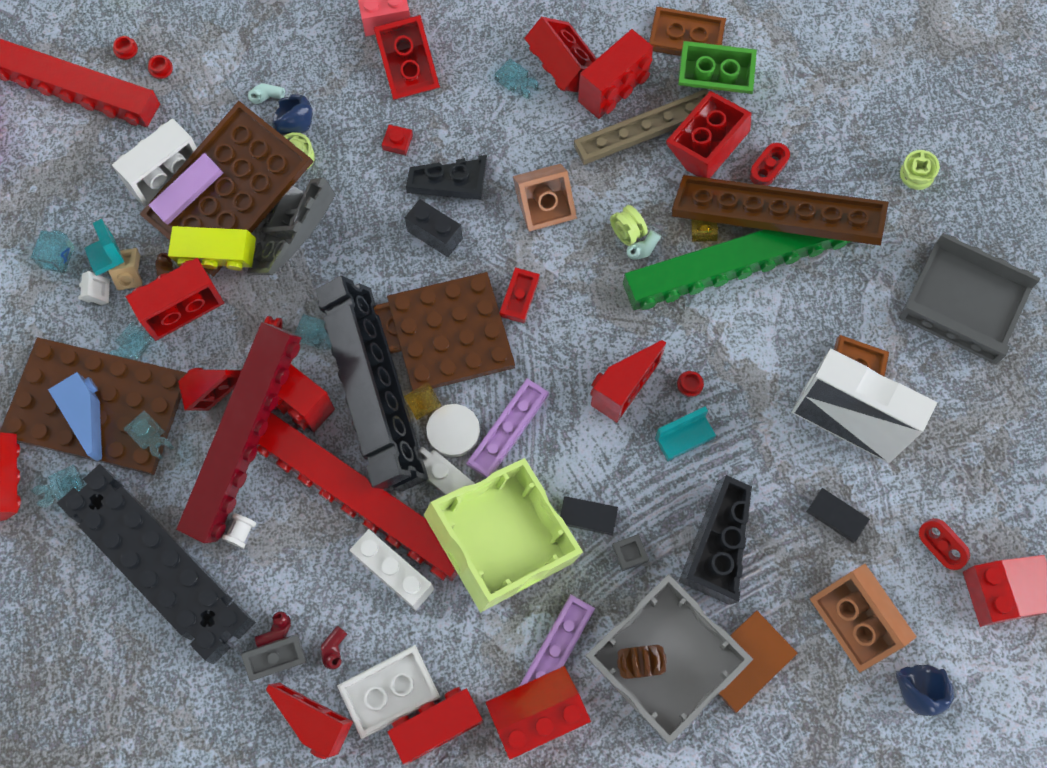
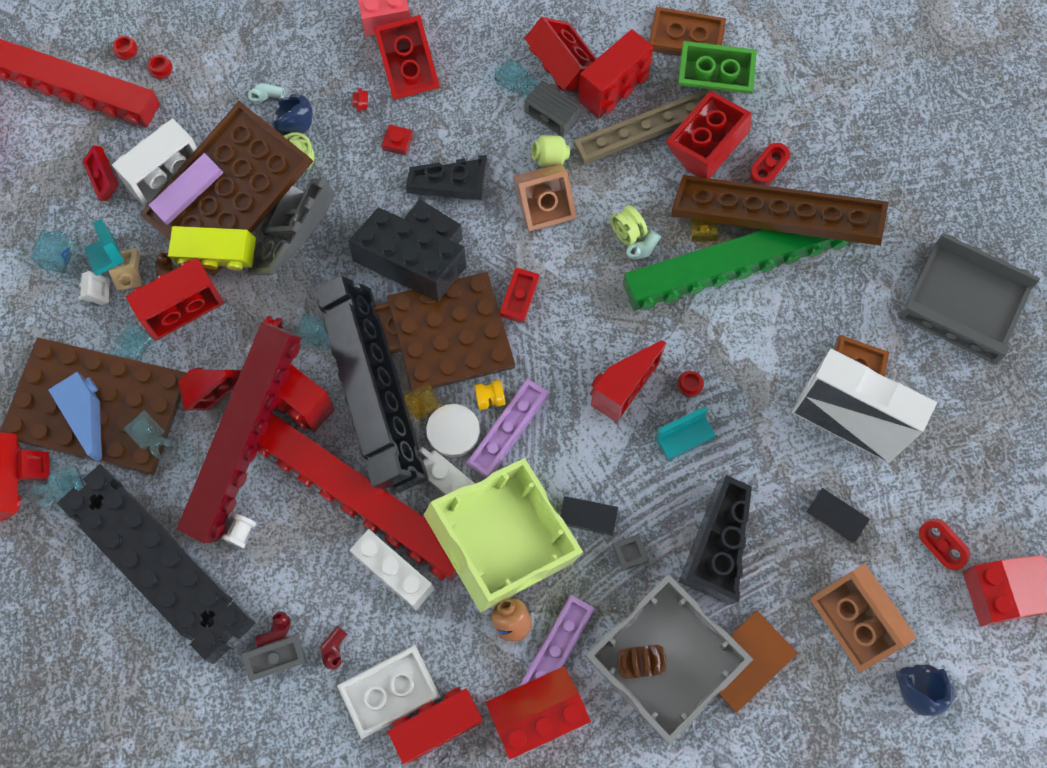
(33, 465): none -> red plate
(100, 173): none -> red plate
(312, 722): red slope -> none
(360, 100): none -> red plate
(408, 254): none -> black brick
(489, 394): none -> yellow wheel
(511, 620): none -> nougat head
(550, 150): none -> yellowish green head
(553, 108): none -> dark grey brick
(920, 169): yellowish green wheel -> none

